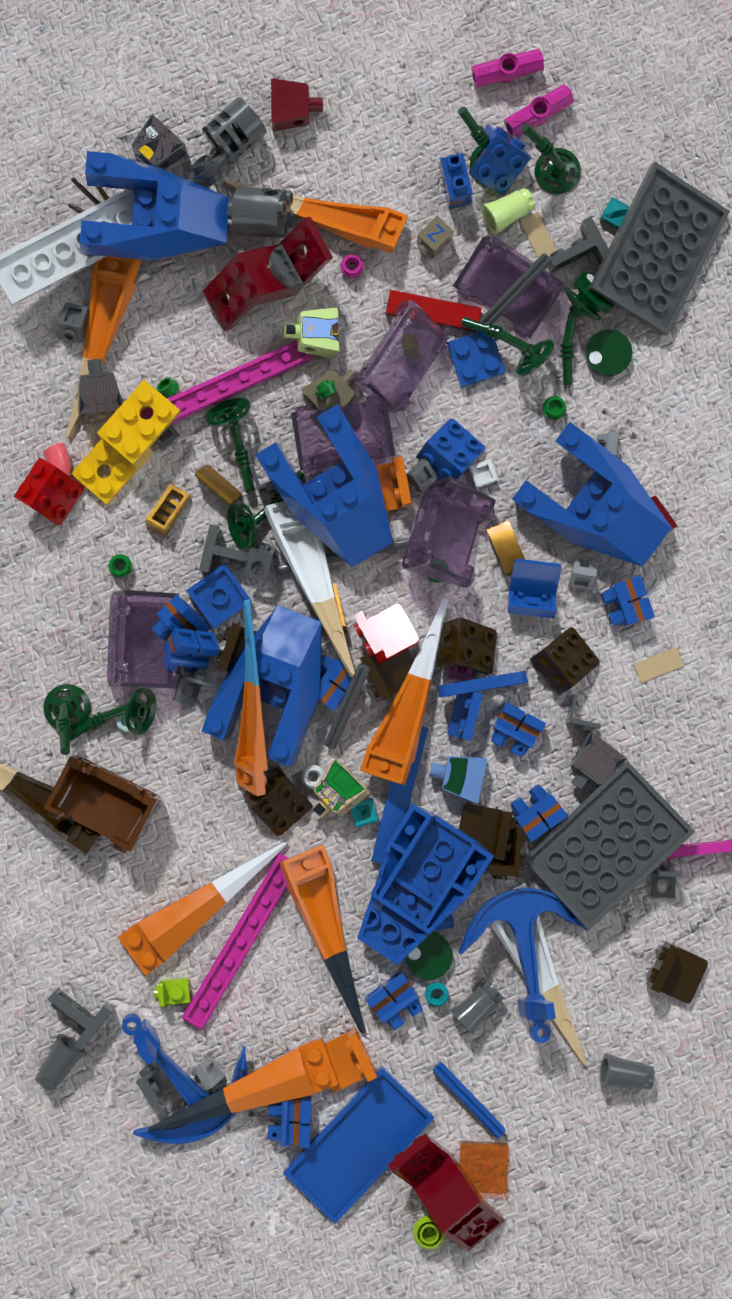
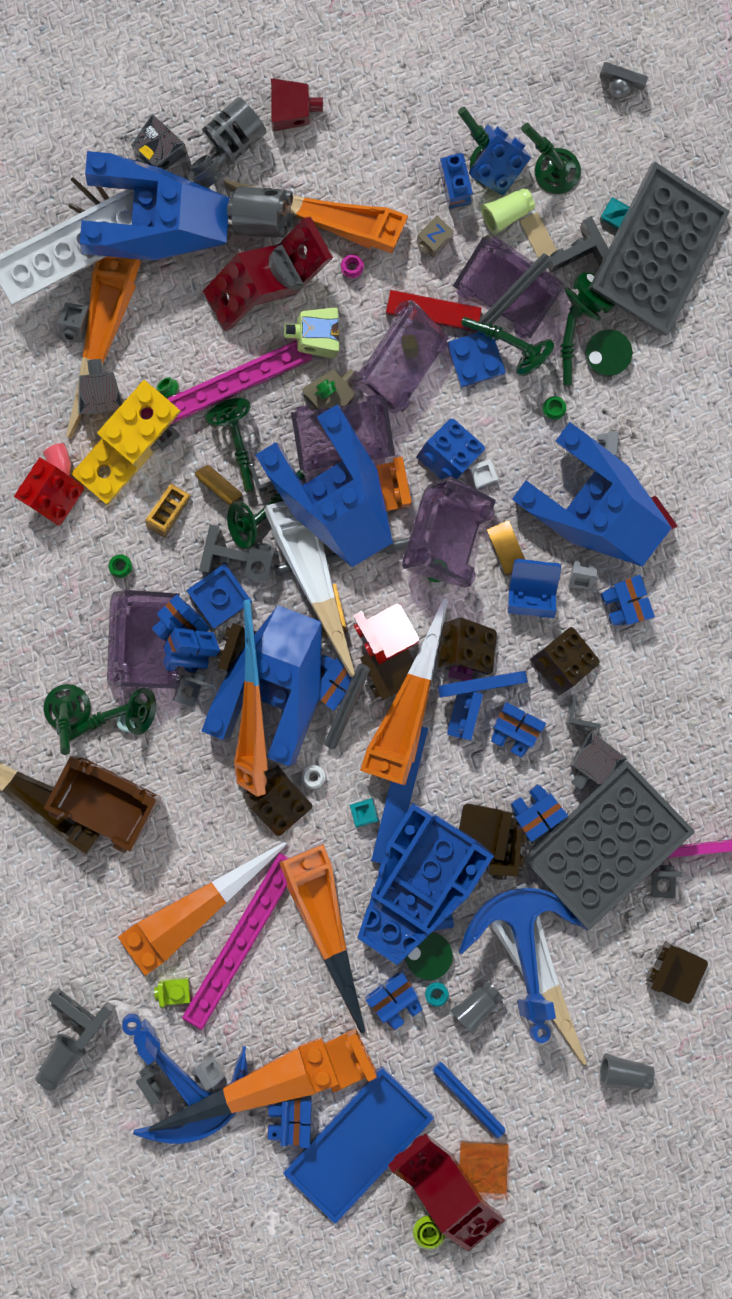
(339, 790): torso -> none
(421, 476): dark grey tile -> none
(461, 776): medium blue torso -> none
(493, 71): dark pink piece -> none
(550, 103): dark pink piece -> none
(622, 80): none -> flat silver tile
(658, 664): tan sticker -> none

